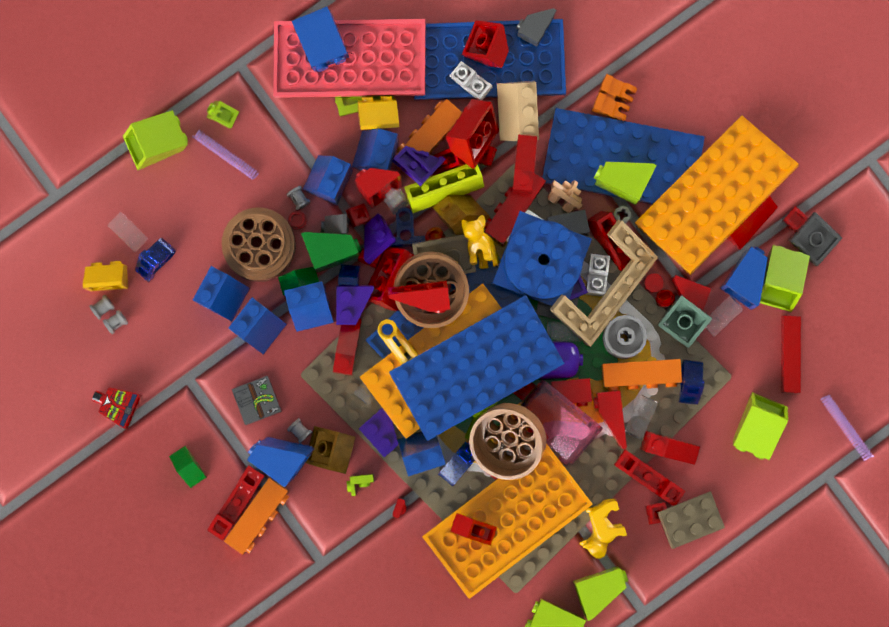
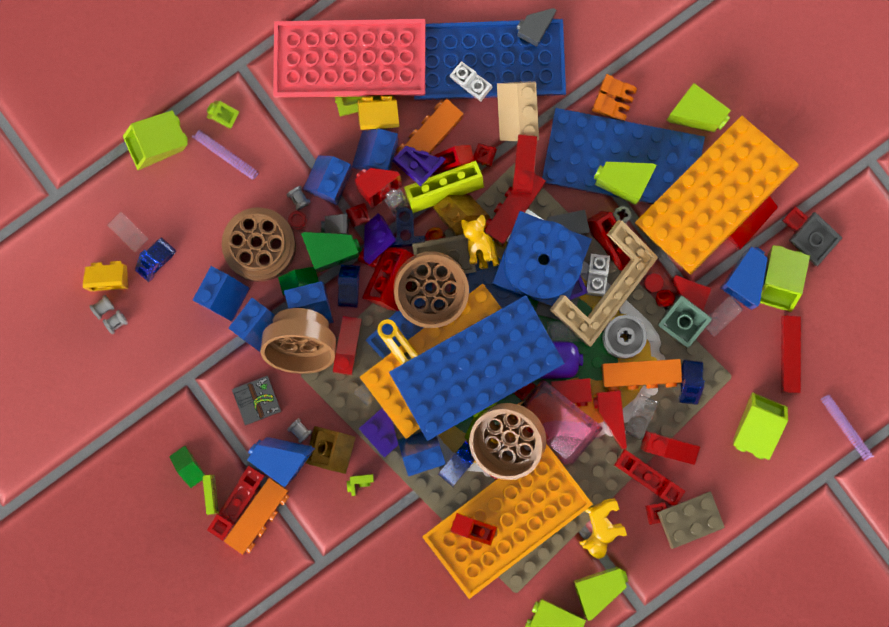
(117, 405): torso -> none
(210, 494): none -> lime tile
(298, 342): none -> medium nougat wheel
(321, 39): blue slope -> none
(351, 303): dark purple wing -> none
(400, 508): red tile -> none
(426, 296): red slope -> none
(473, 132): red slope -> none
(487, 44): red slope -> none
(568, 192): light nougat hips -> none
(699, 111): none -> lime slope

